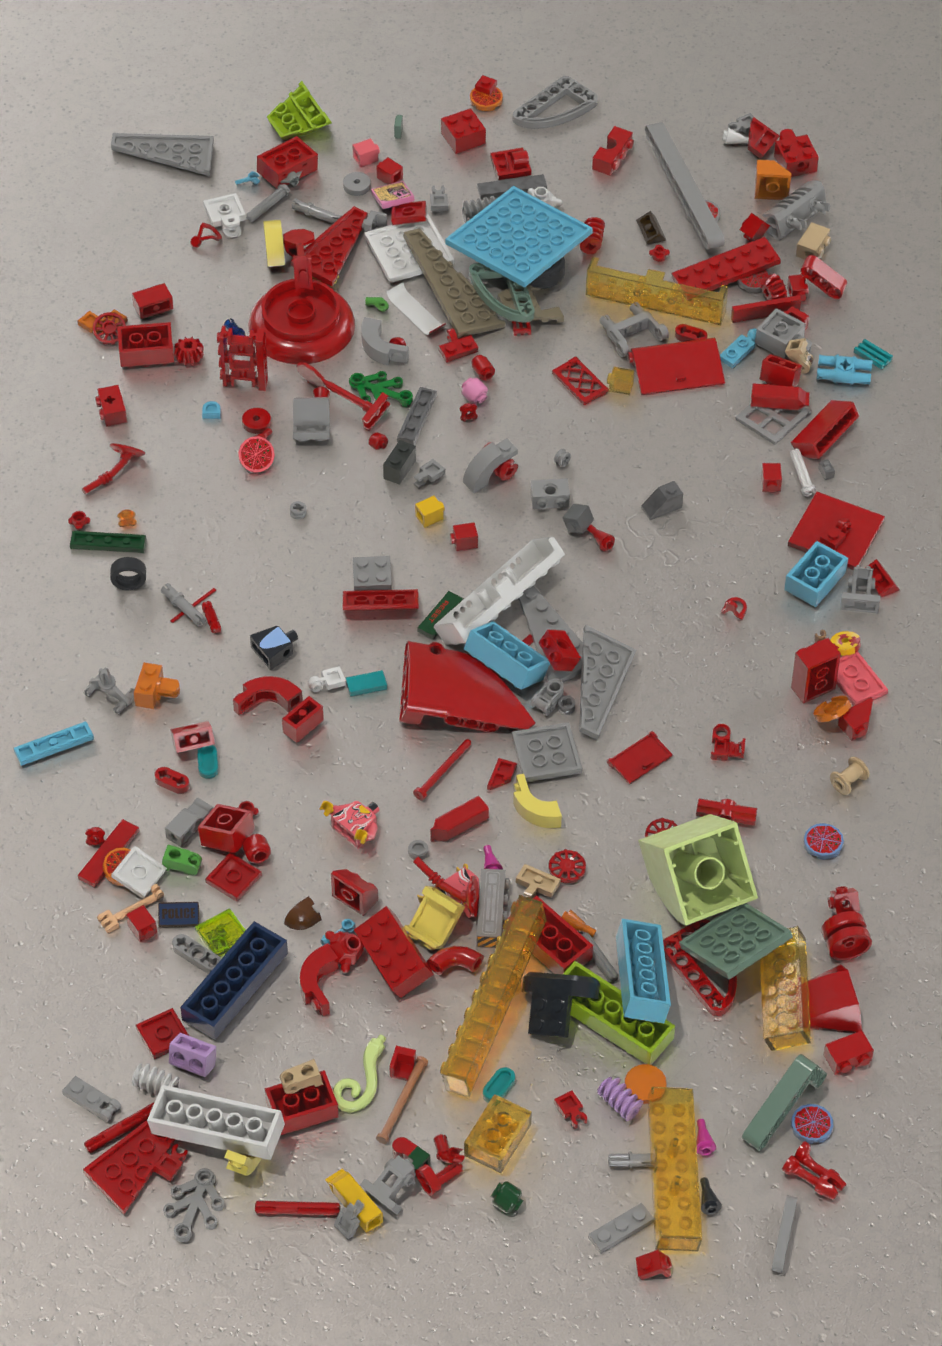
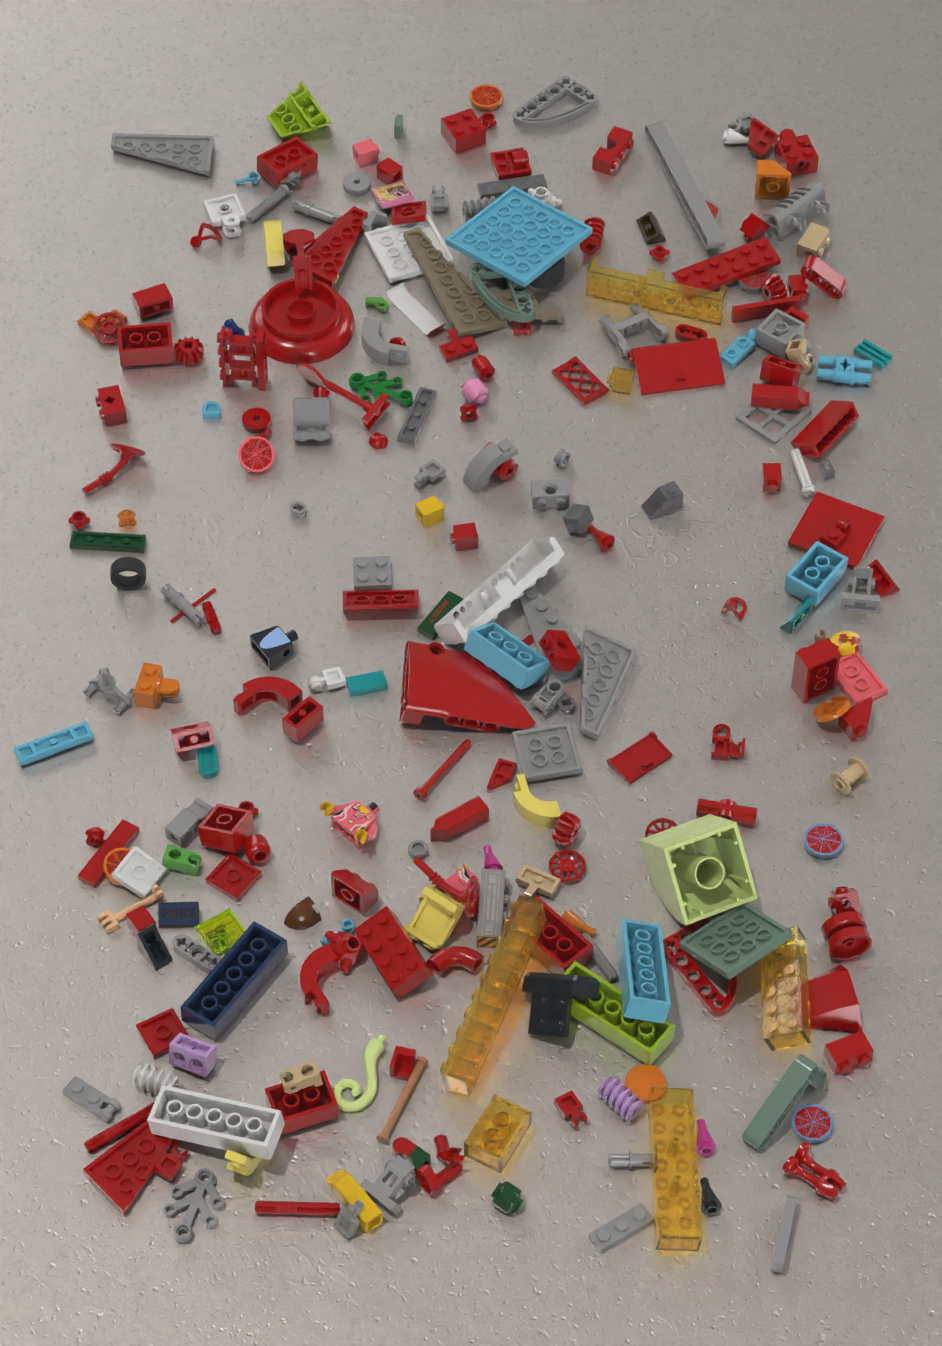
(153, 947): none -> black slope
(172, 779): red beam -> none
(399, 462): pearl dark grey brick -> none
(485, 85): red plate -> none
(488, 120): none -> red plate
(499, 1084): teal tile -> none
(566, 829): none -> red gear
(653, 1264): red bracket -> none
(797, 616): none -> teal slope

